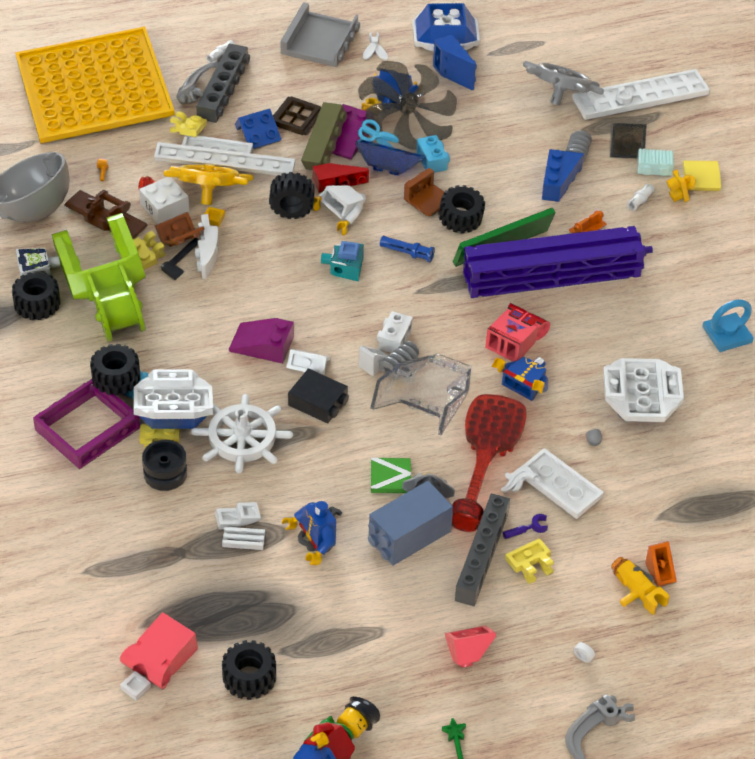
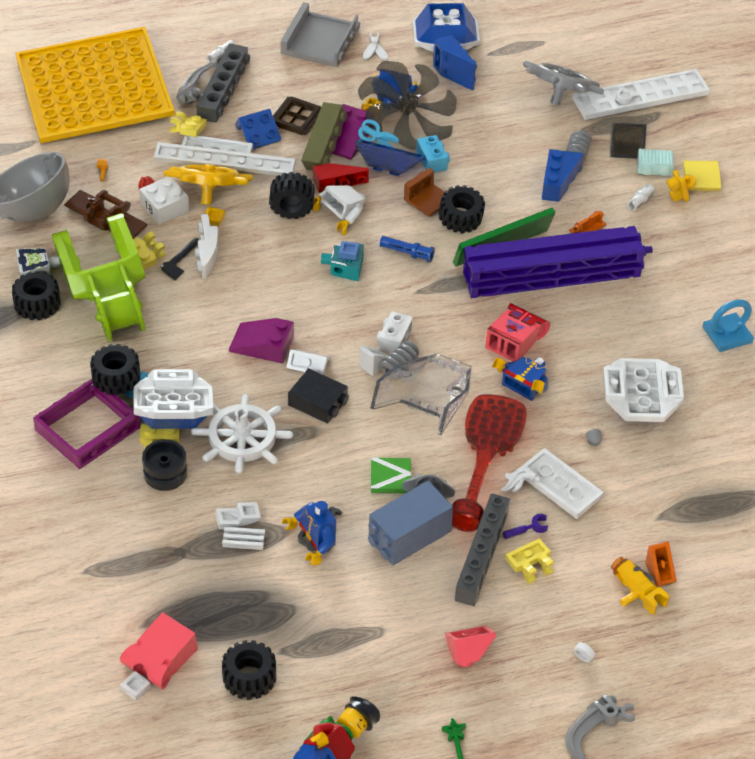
(176, 229): dark orange bracket -> none

